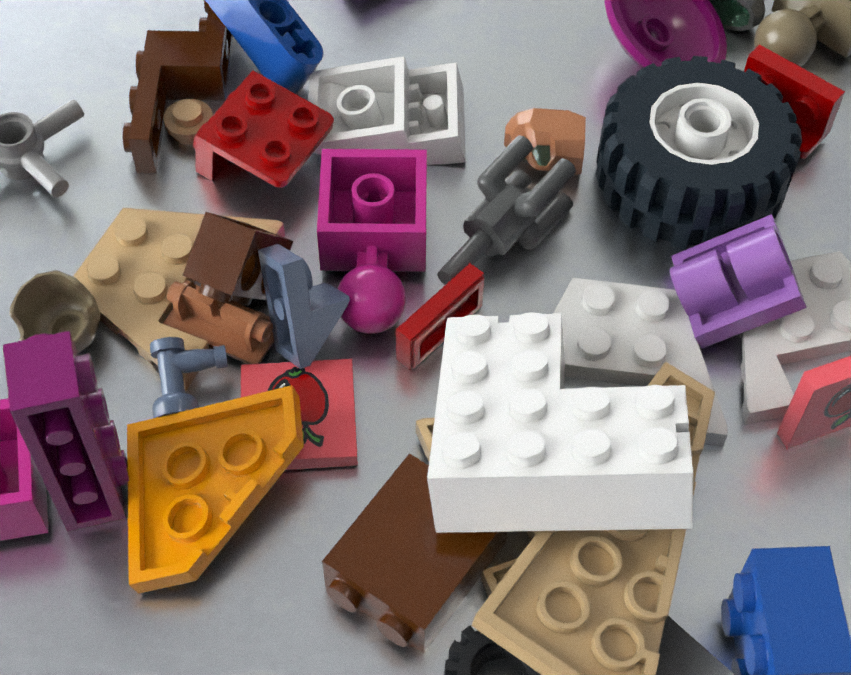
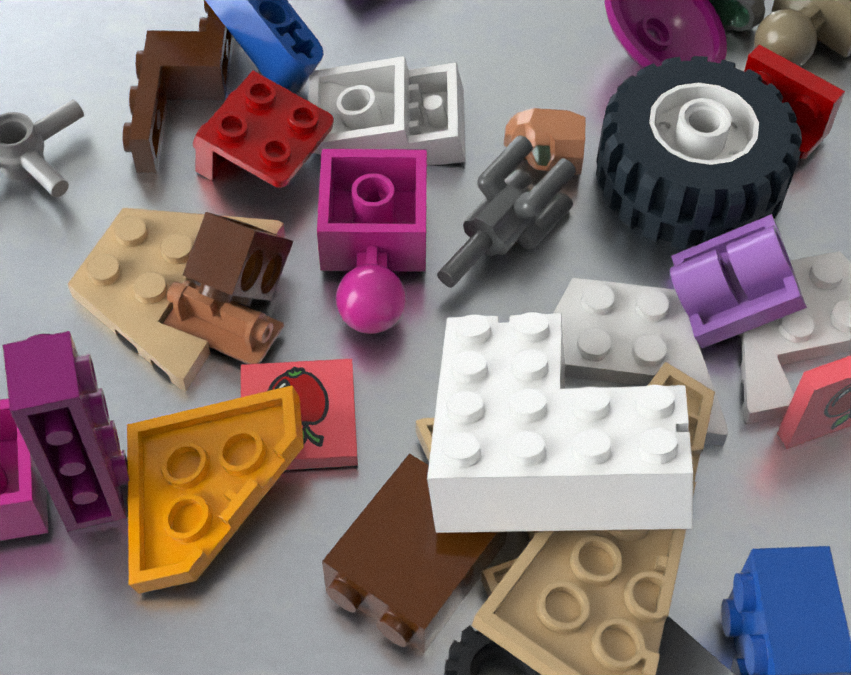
(56, 304): dark tan hair -> none
(172, 363): sand blue piece -> none
(185, 118): tan plate -> none
(299, 311): sand blue slope -> none
(426, 327): red tile -> none

